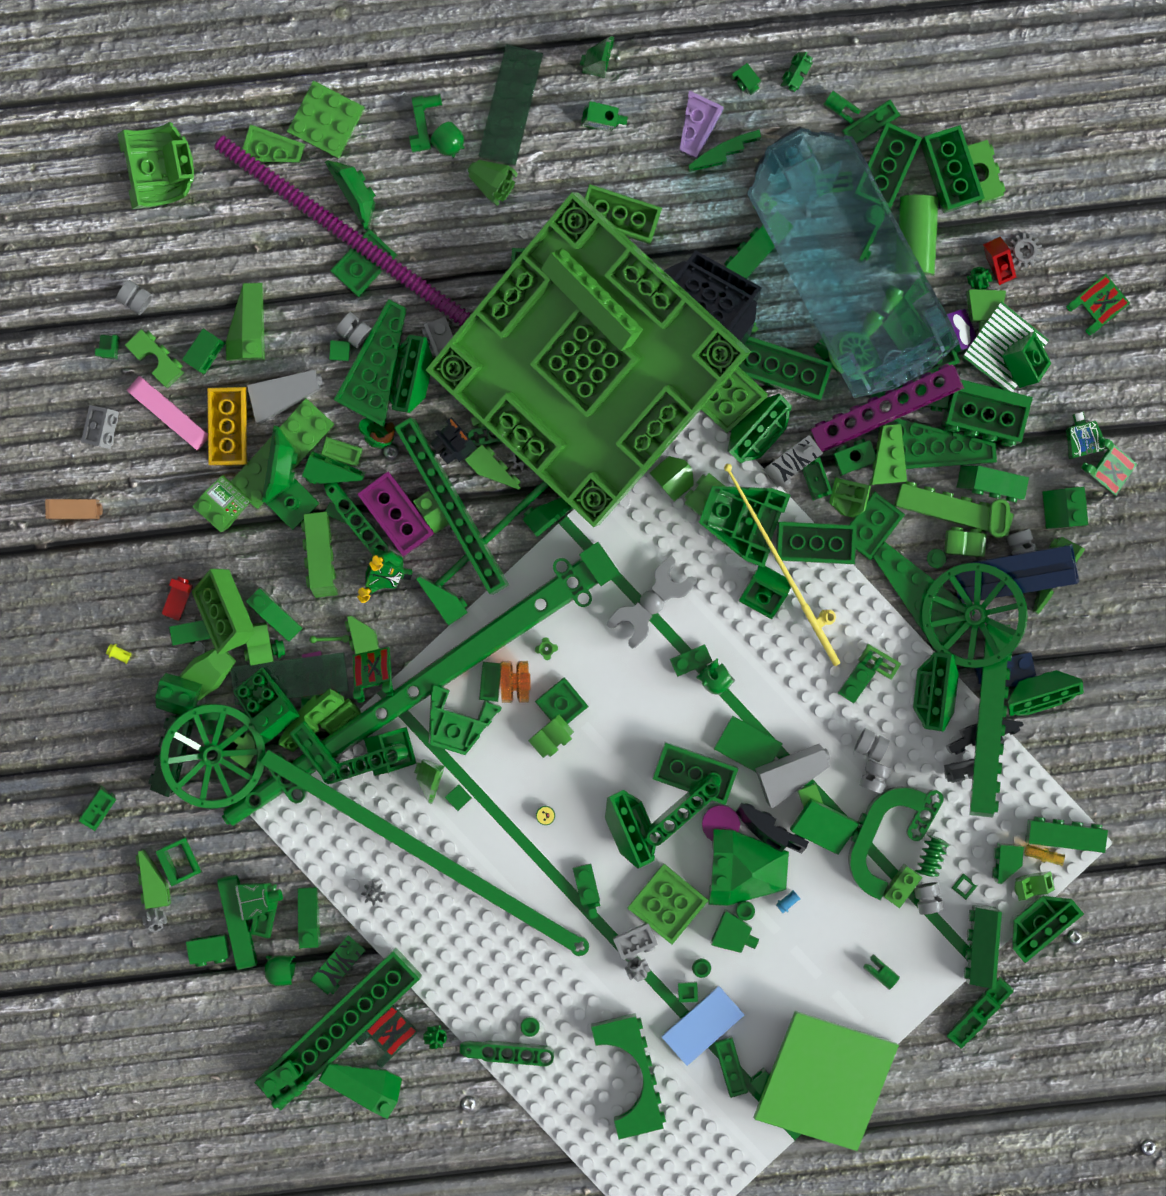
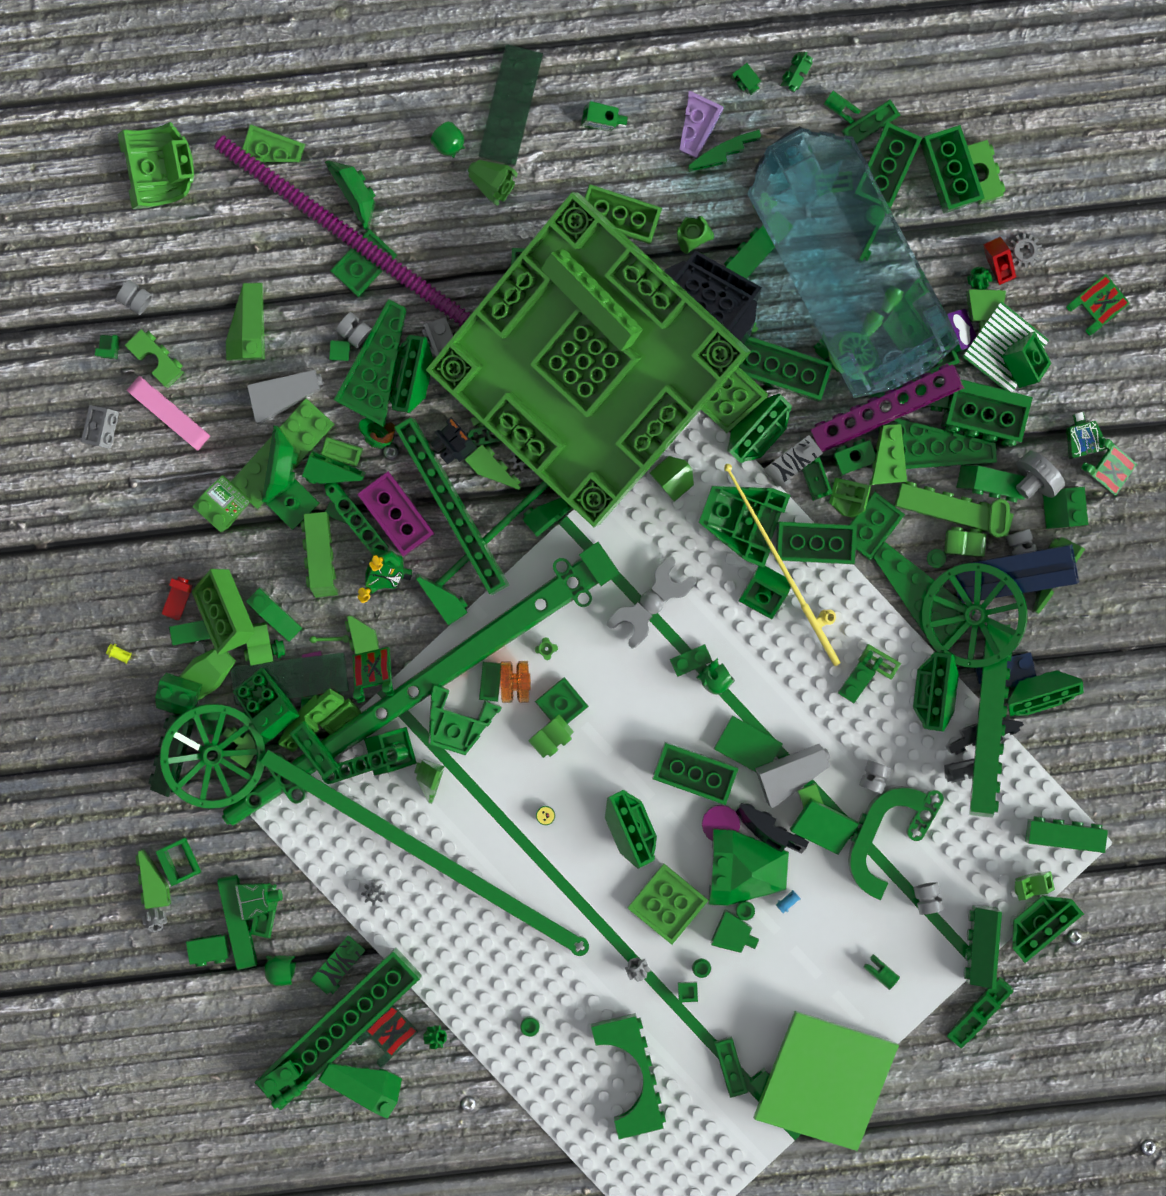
(73, 509): medium nougat slope -> none
(97, 808): green hinge -> none
(203, 351): green hinge -> none
(227, 426): yellow brick -> none
(308, 918): green slope -> none
(326, 119): bright green plate -> none
(421, 141): green beam -> none
(431, 512): bright green brick -> none
(458, 797): green tile -> none
(477, 1052): green piece -> none
(587, 888): green hinge -> none
(597, 58): green wedge -> none
(635, 941): light grey bracket -> none
(686, 802): green beam -> none
(693, 233): none -> bright green hair
(696, 499): bright green brick -> none
(702, 1025): light blue tile -> none
(872, 745): light grey wheel -> none
(902, 885): bright green brick -> none
(919, 226): bright green brick -> none
(932, 856): green piece -> none
(954, 887): green tile -> none
(1008, 860): green slope -> none
(1039, 476): none -> light grey piece
(1044, 855): clear yellow pin -> none

